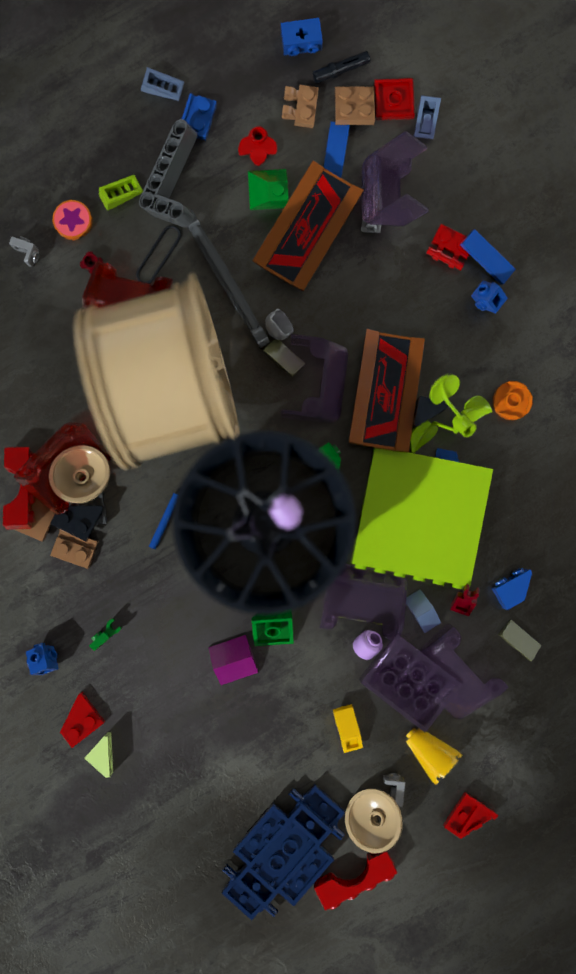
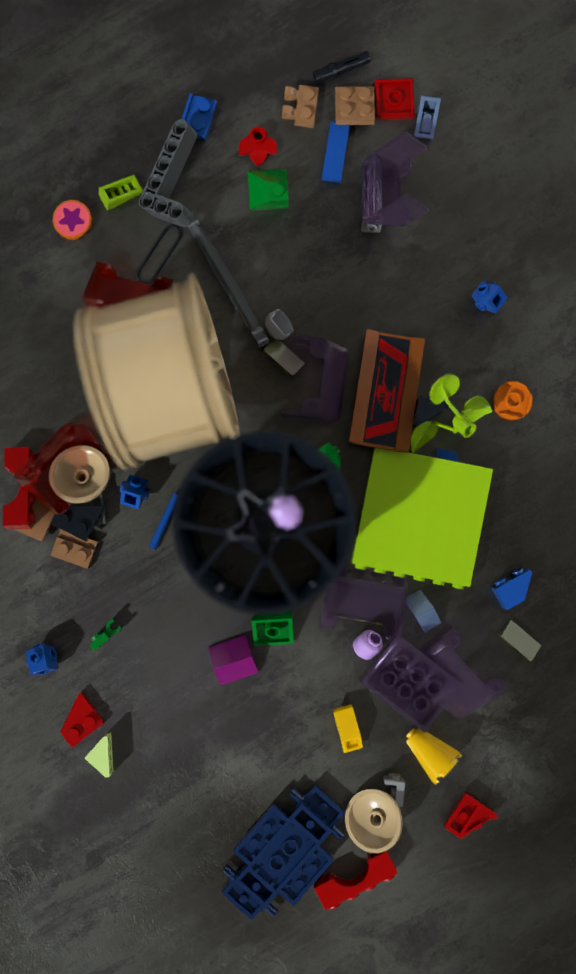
(23, 245): light grey bracket -> none
(85, 263): dark red plate -> none
(134, 491): none -> blue brick
(160, 91): sand blue slope -> none
(295, 30): blue brick -> none
(307, 226): hinge -> none
(450, 241): red plate -> none
(466, 601): dark red plate -> none
(487, 256): blue tile -> none

